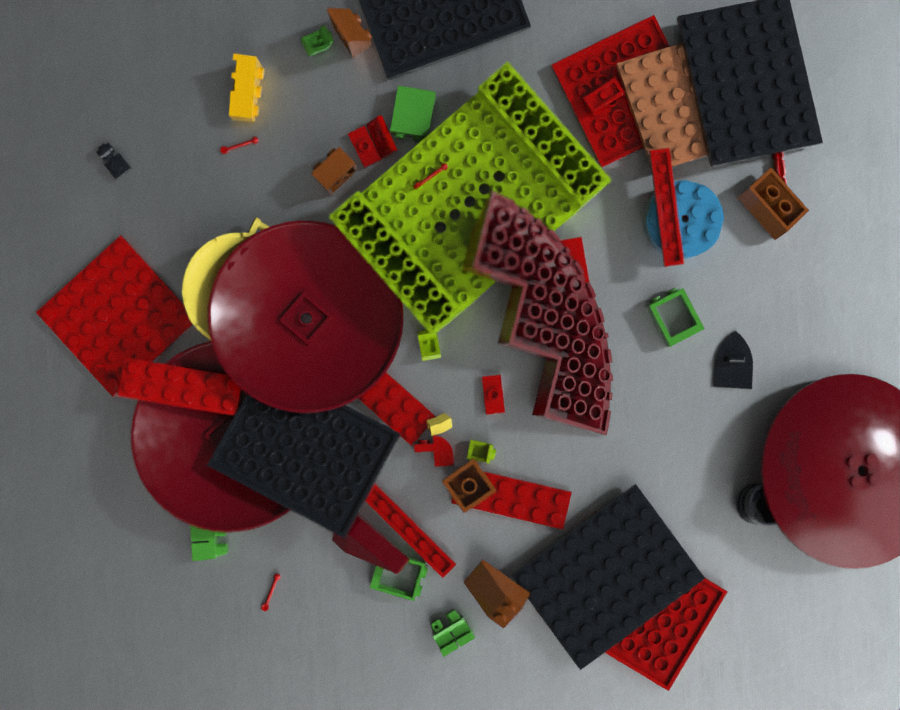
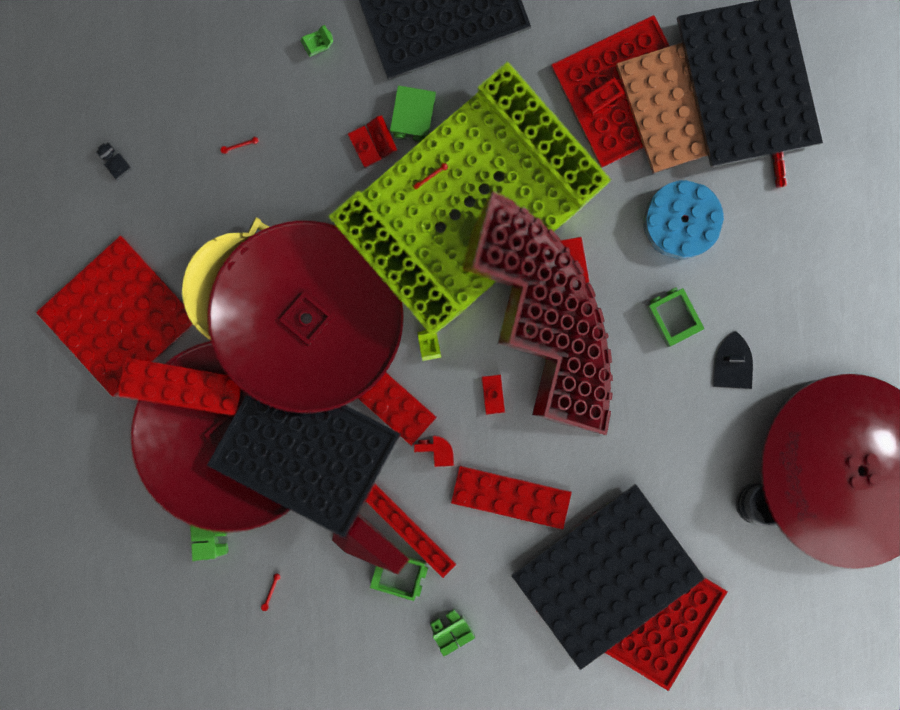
(246, 88): yellow wedge -> none
(334, 170): dark orange brick -> none
(349, 30): dark orange slope -> none
(439, 424): light yellow piece -> none
(468, 485): dark orange brick -> none
(481, 451): lime bracket -> none
(496, 593): dark orange slope -> none
(666, 207): red plate -> none
(773, 204): dark orange slope -> none

